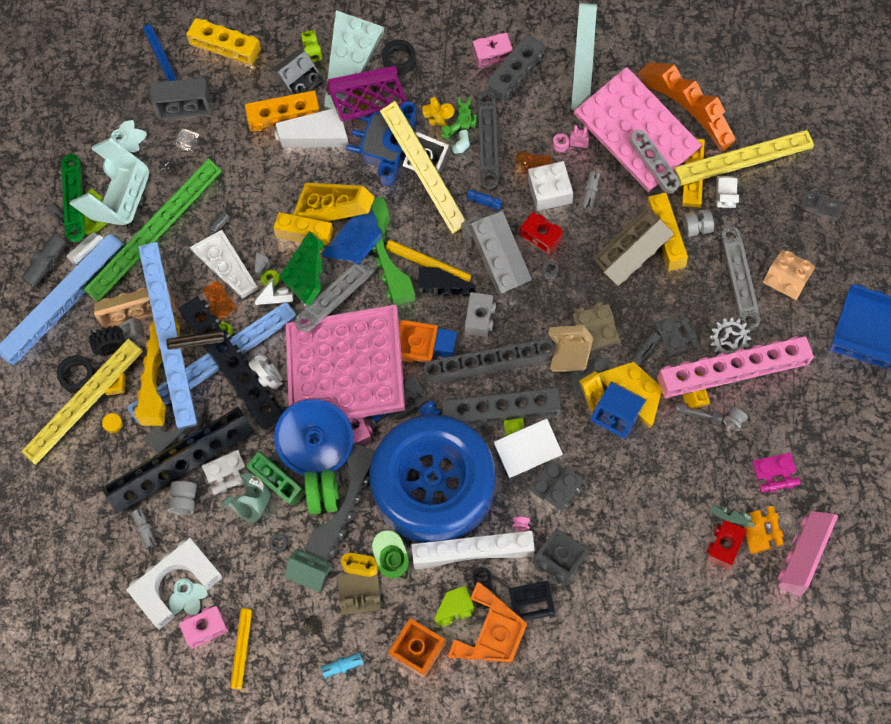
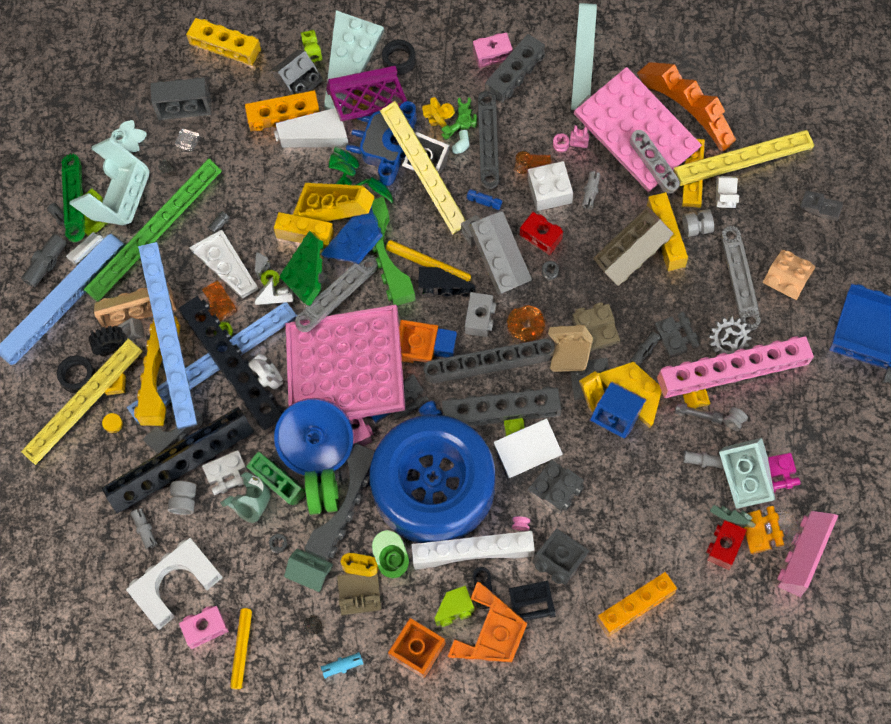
(159, 52): blue axle -> none
(189, 599): light aqua plate -> none
(195, 340): dark brown axle -> none
(343, 161): none -> green plant
(524, 314): none -> clear orange plate
(636, 604): none -> light orange brick
(702, 459): none -> light grey pin
(748, 473): none -> light aqua slope

